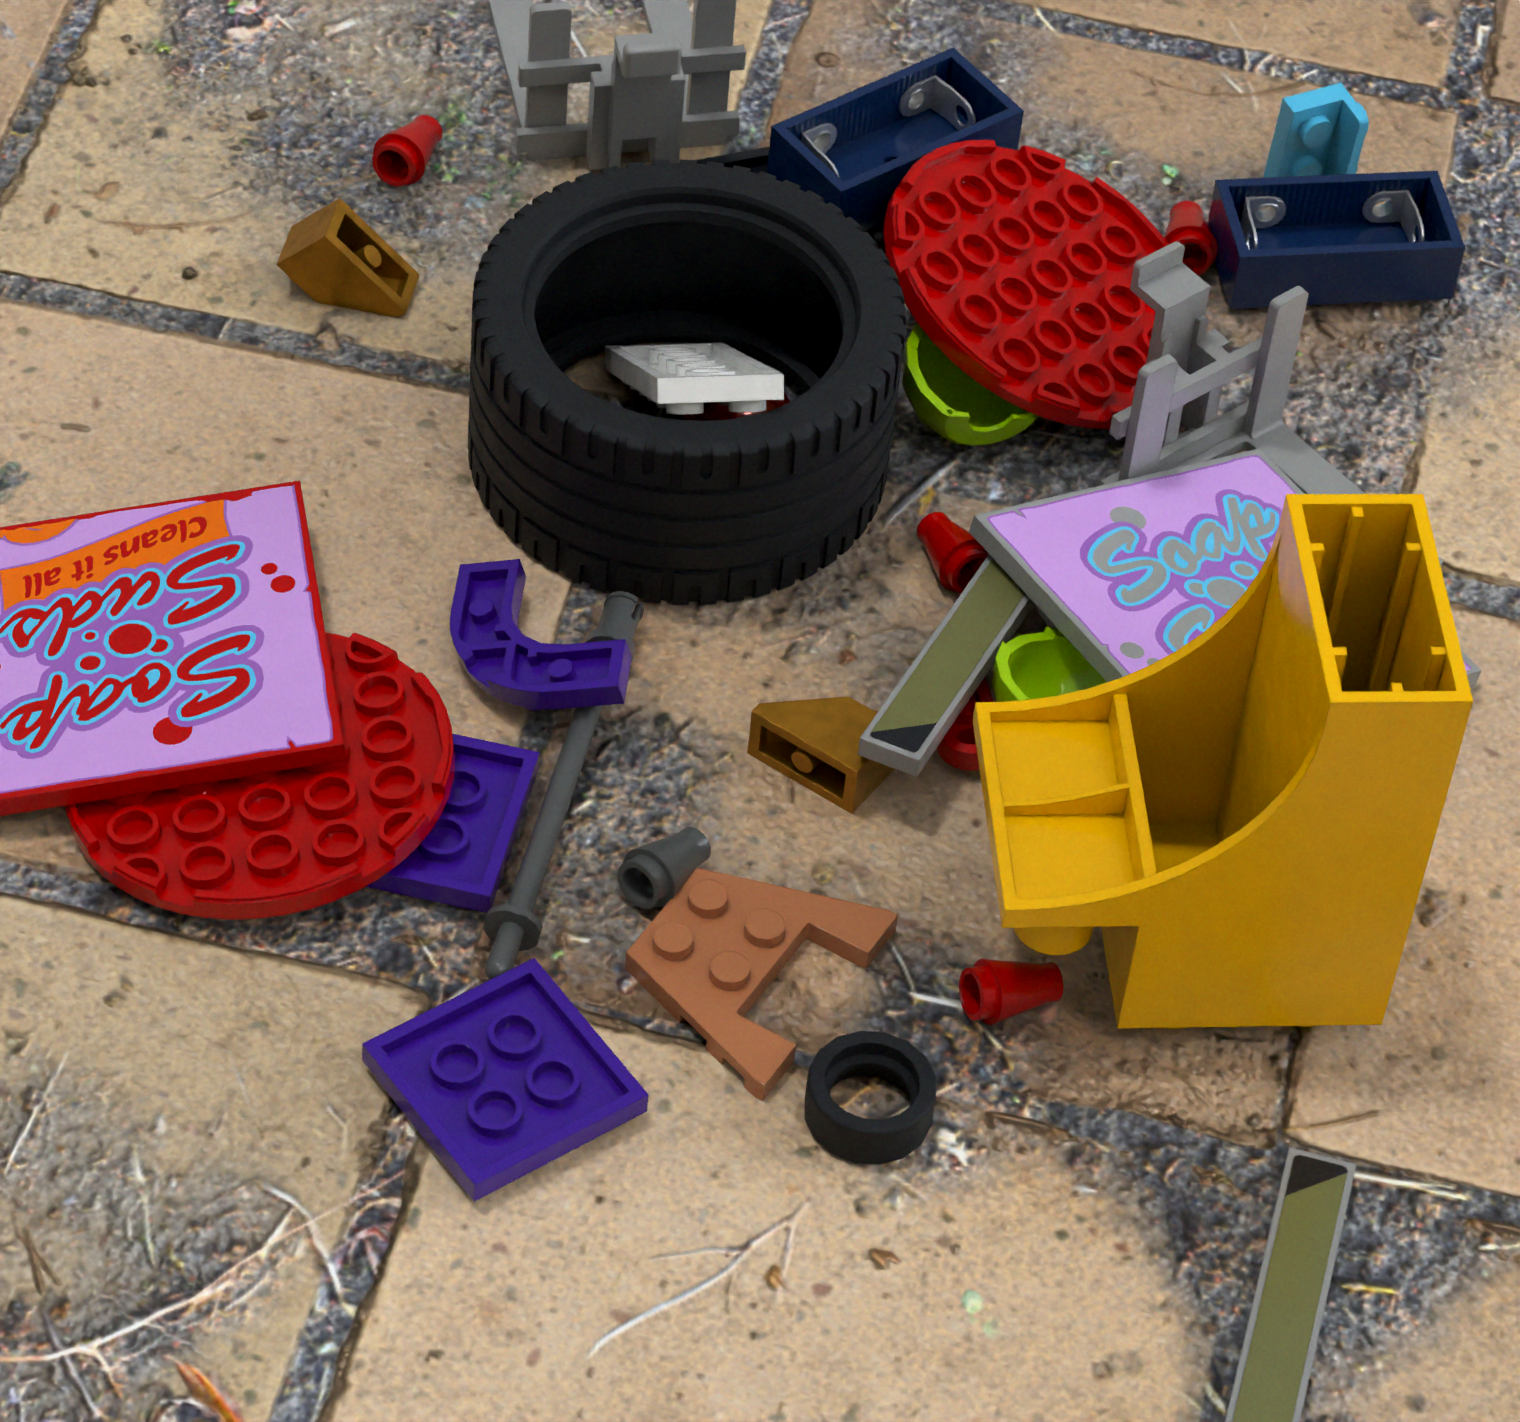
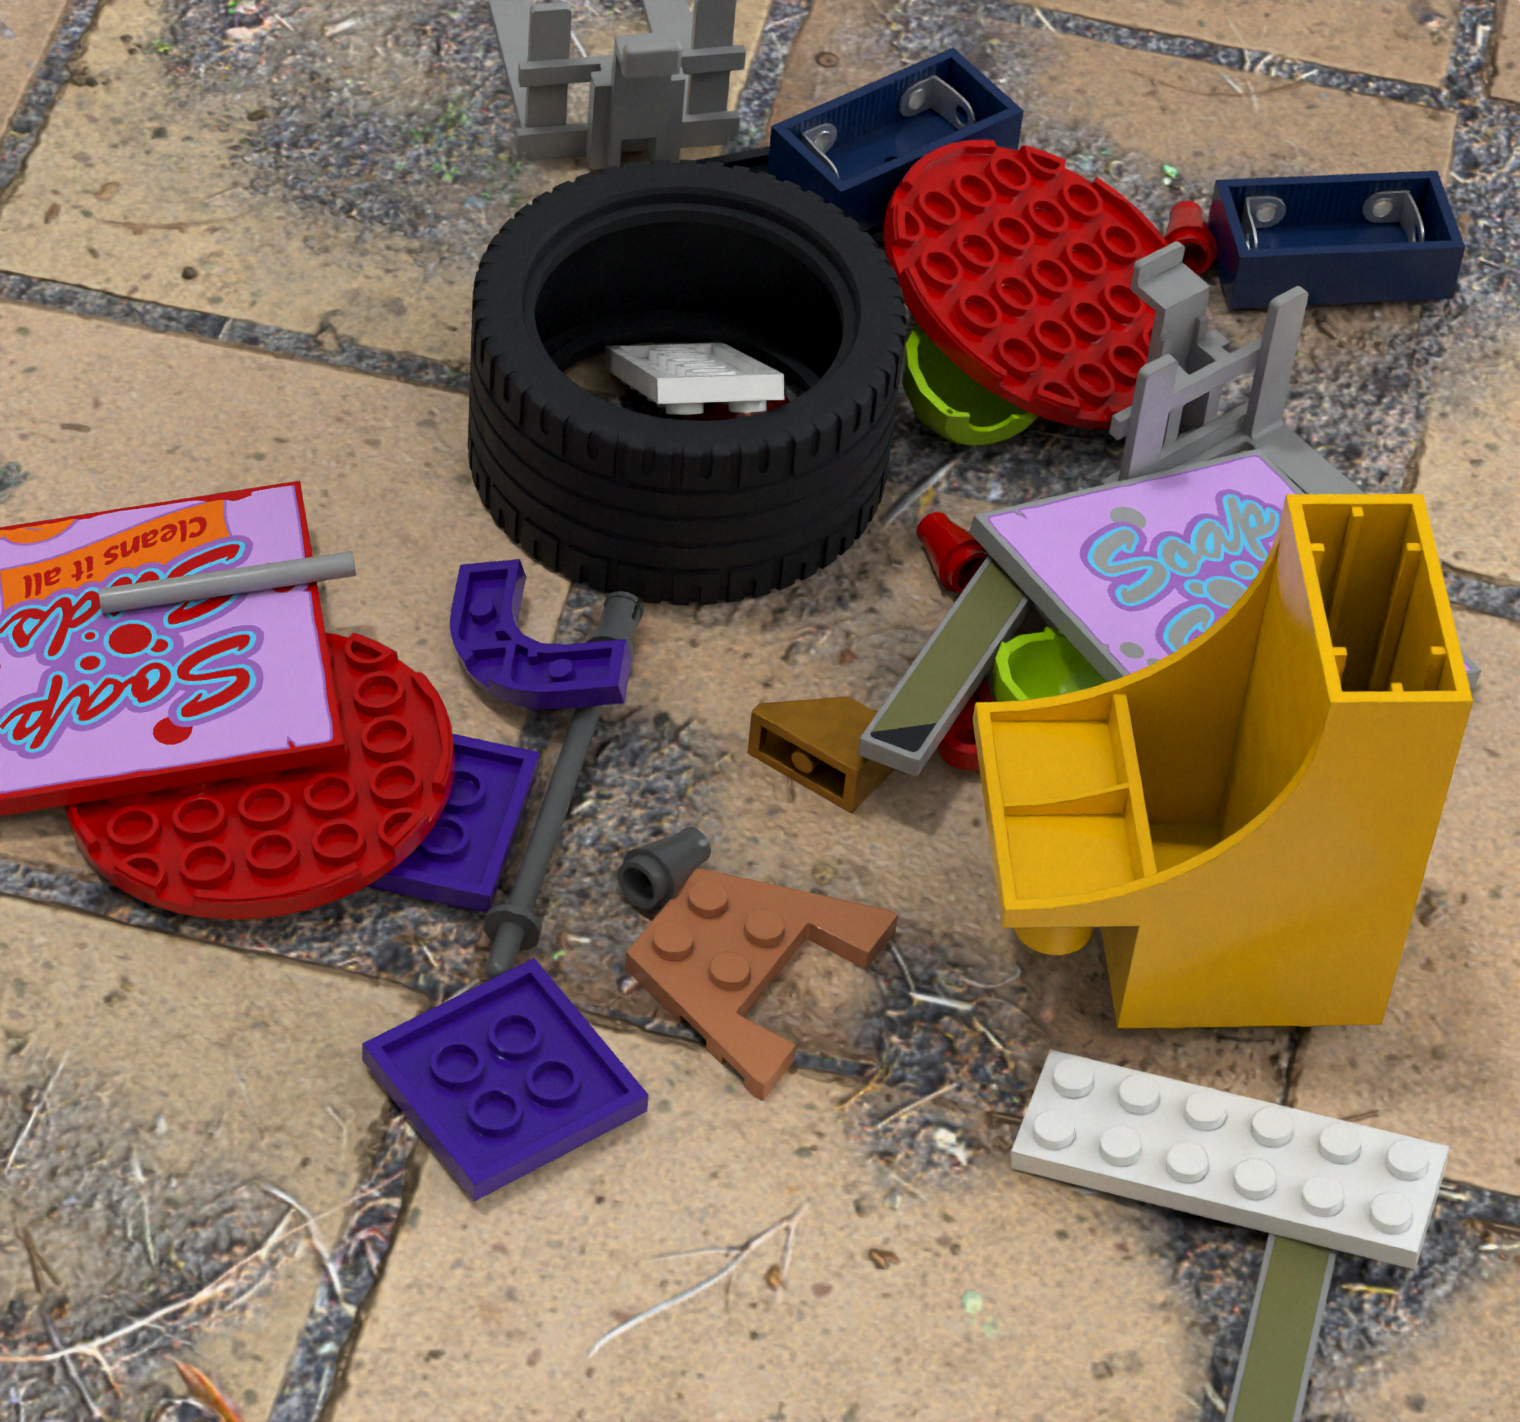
(227, 582): none -> light grey bar
(347, 263): pearl gold slope -> none
(405, 152): red cone -> none
(870, 1056): black tyre -> none
(1007, 988): red cone -> none
(1231, 1158): none -> white plate
(1317, 134): medium azure bracket -> none

